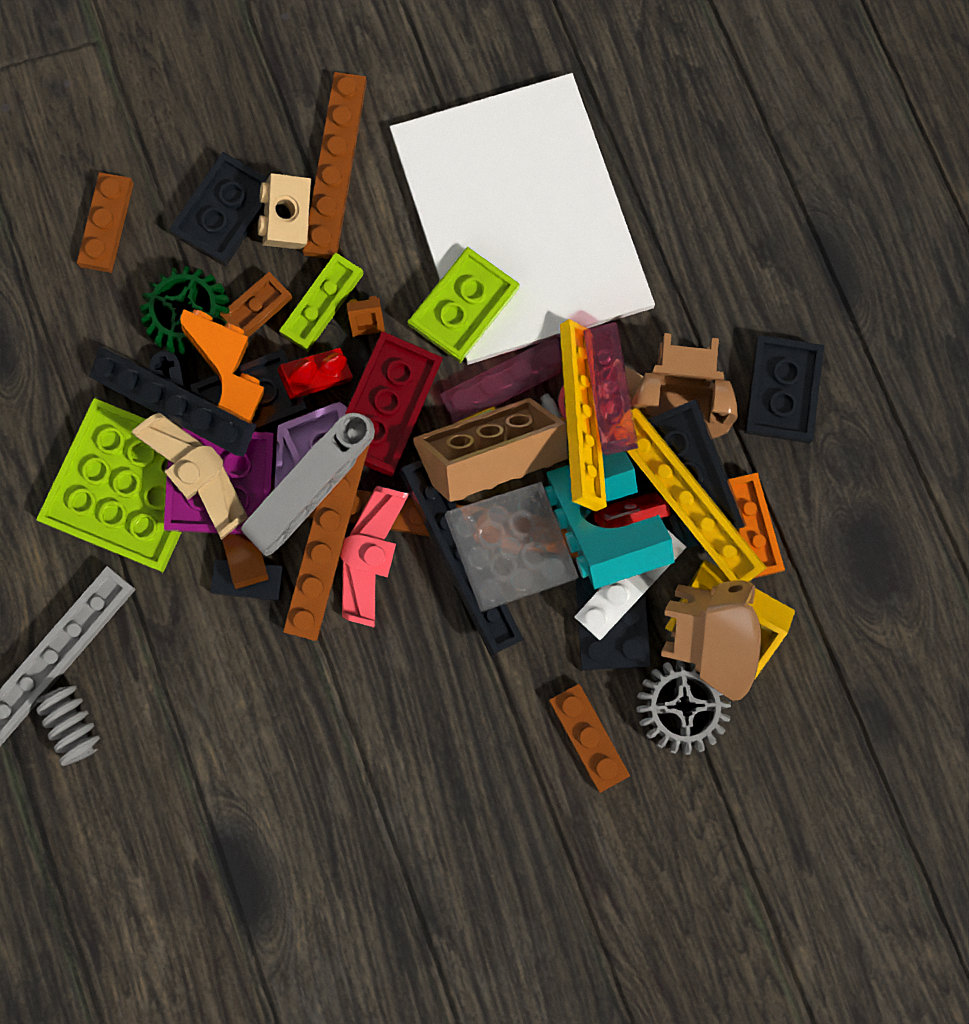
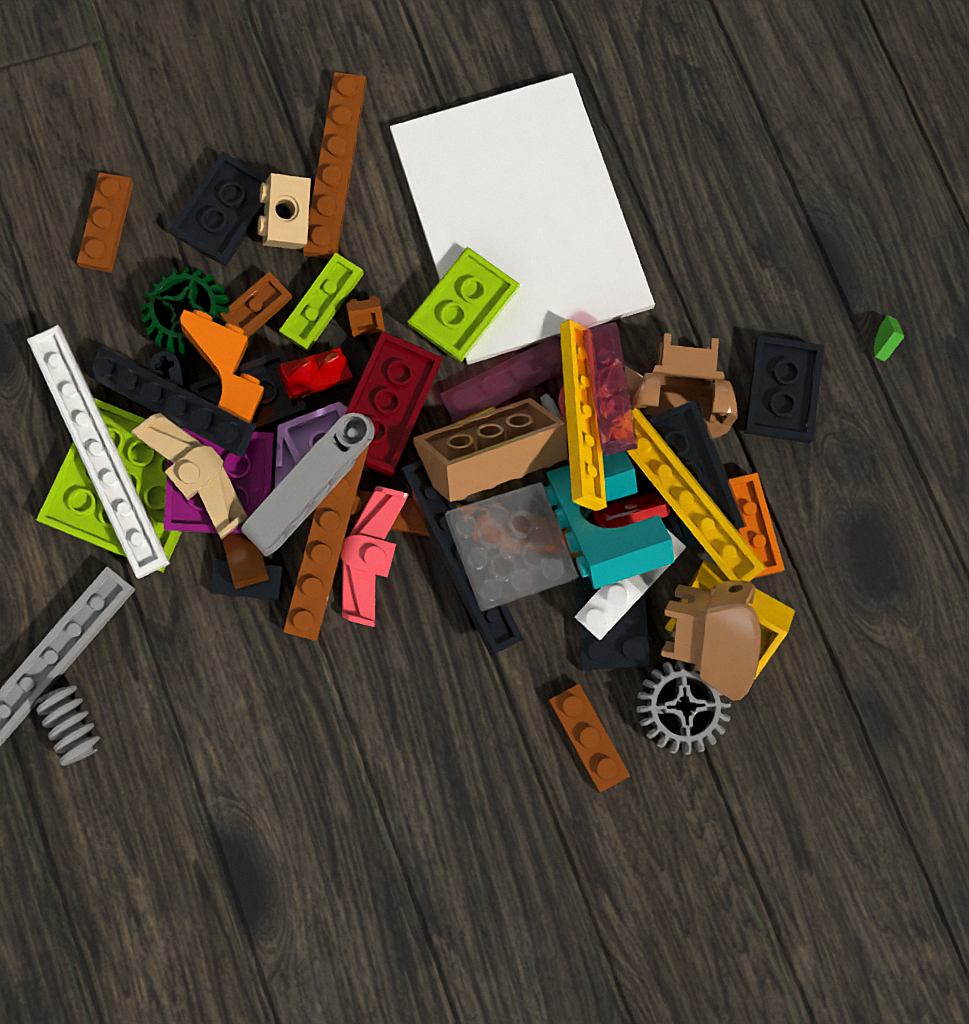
(98, 452): none -> white tile
(887, 338): none -> bright green tile

